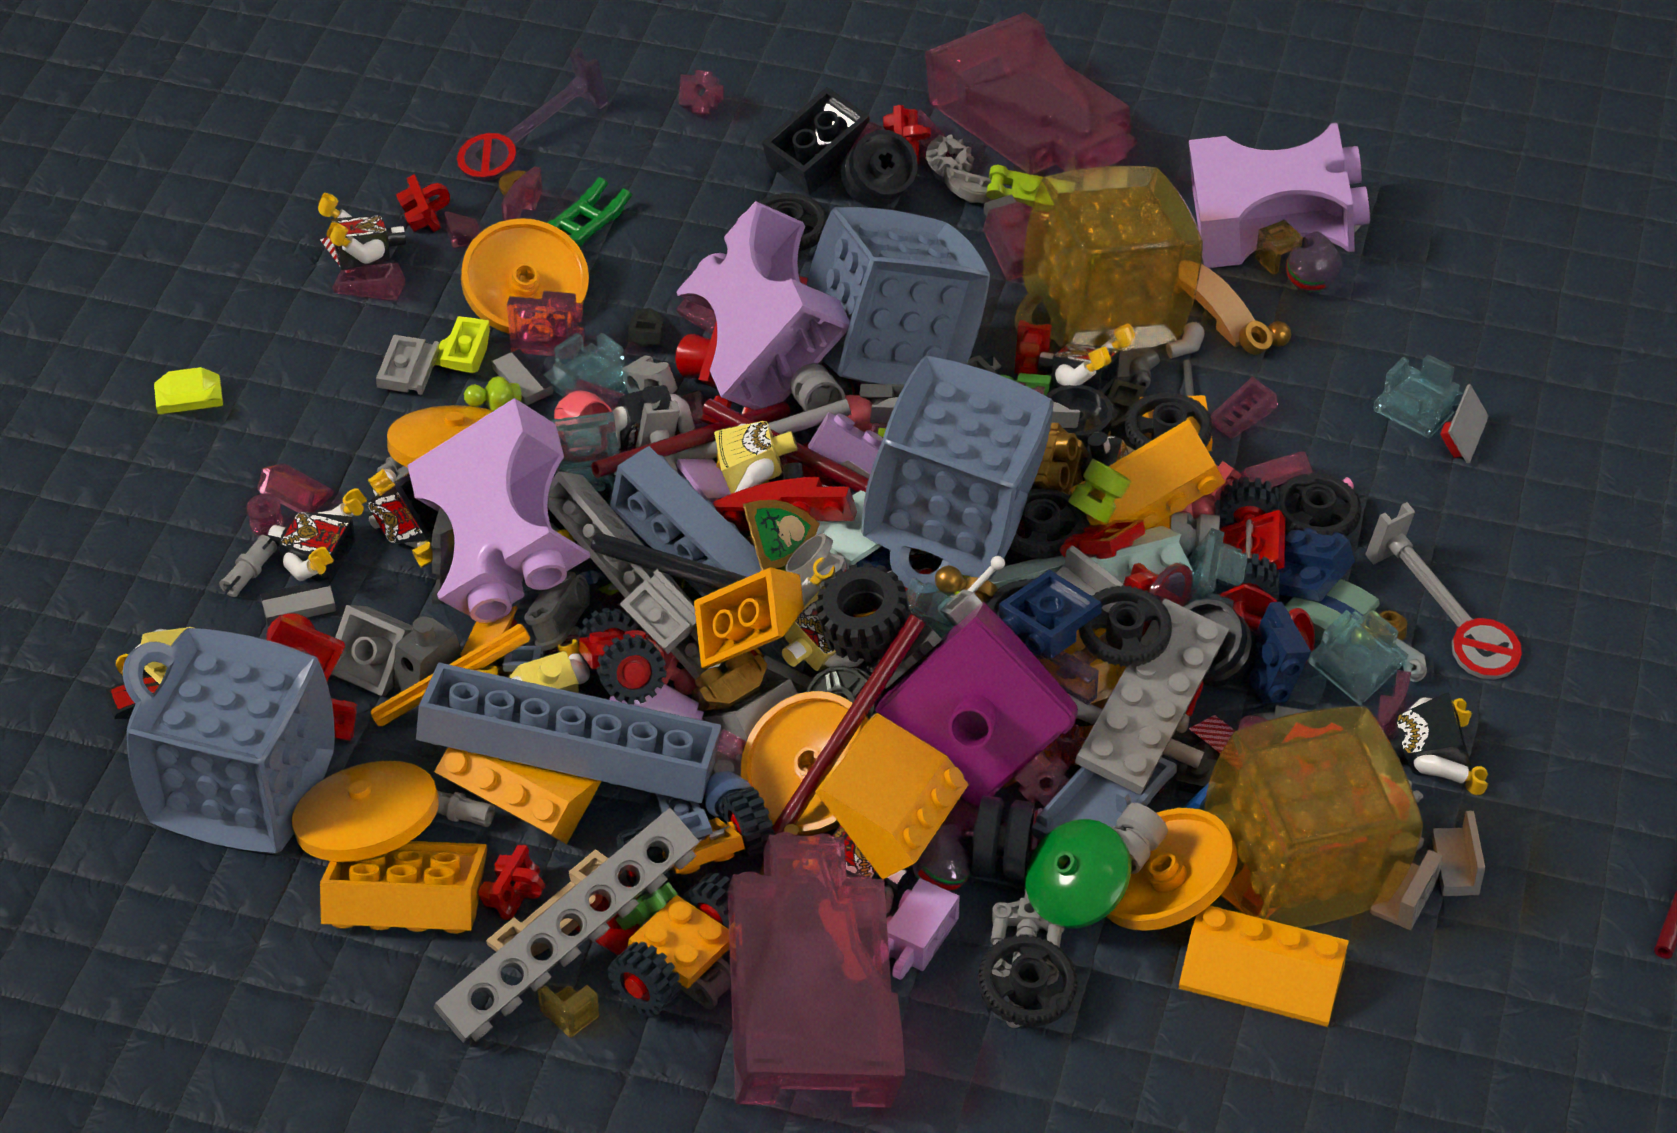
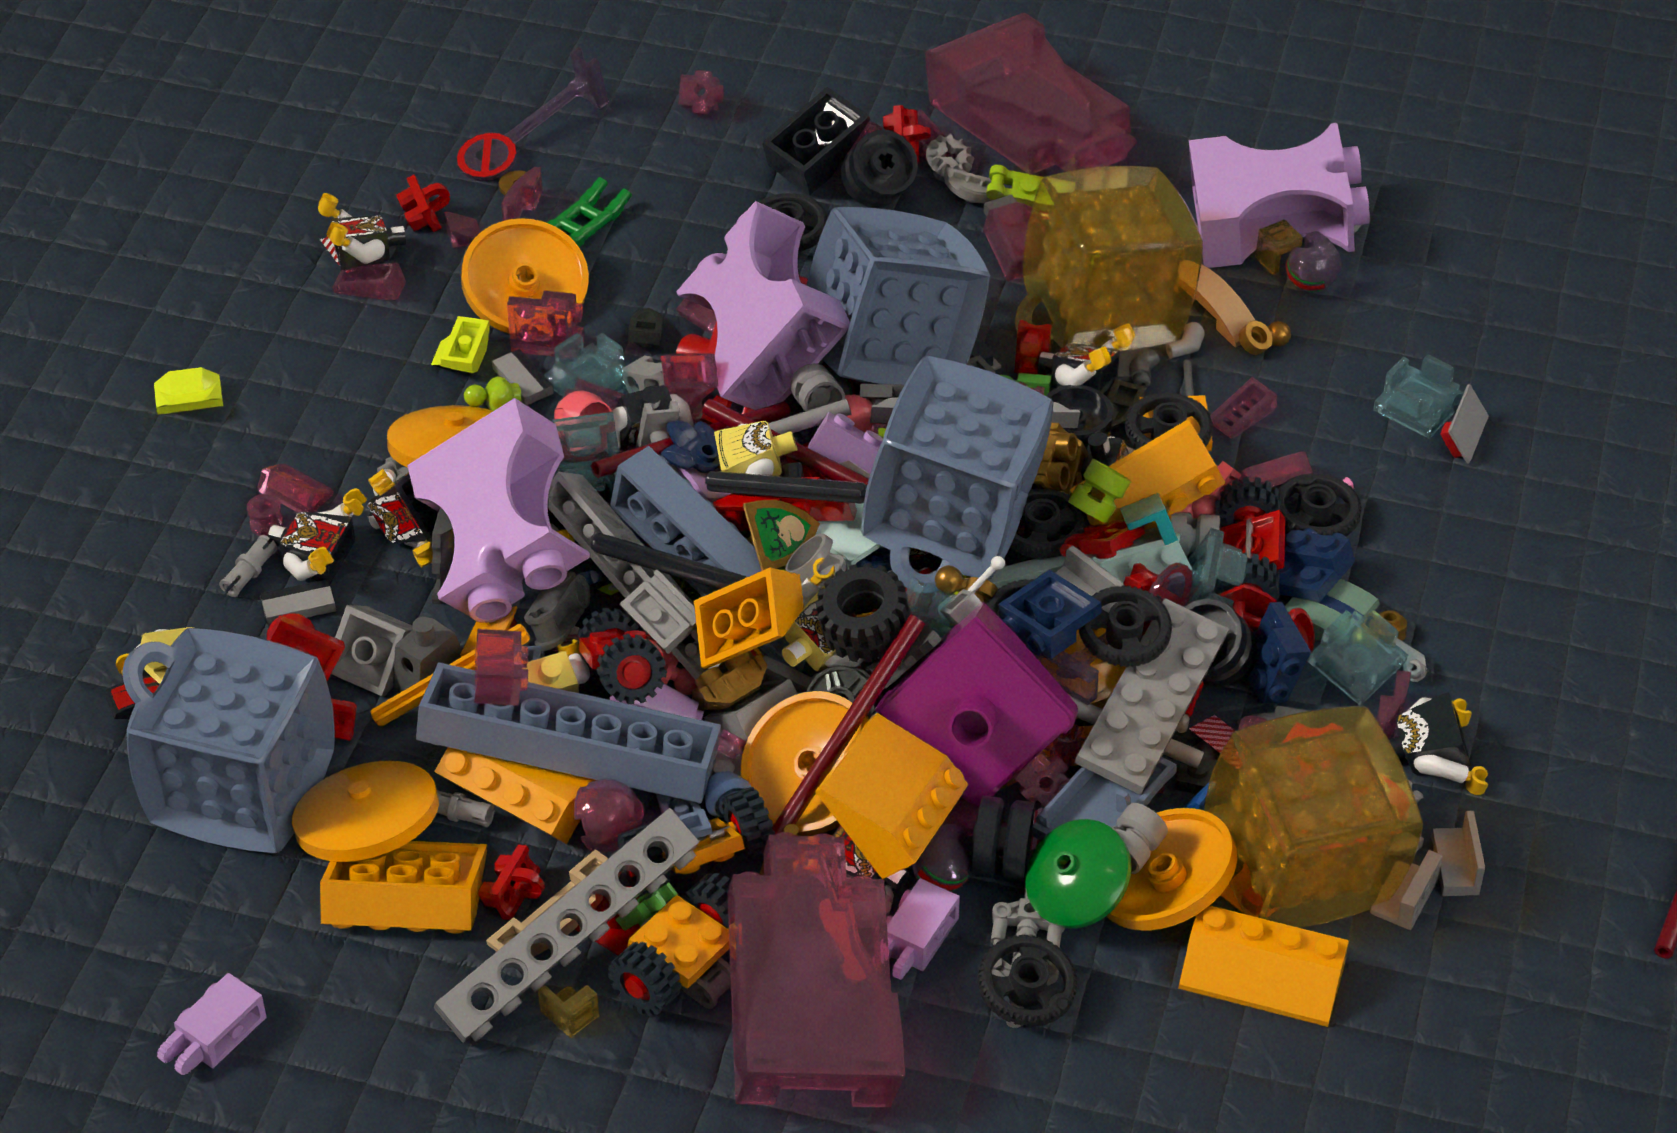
(214, 1025): none -> lavender hinge
(407, 364): light grey plate -> none
(499, 667): none -> clear pink brick
(605, 811): none -> clear pink cylinder
(690, 375): none -> clear pink wing
(692, 446): none -> dark blue plate
(786, 487): none -> black axle
(1150, 510): none -> teal panel
(1480, 644): light grey piece -> none

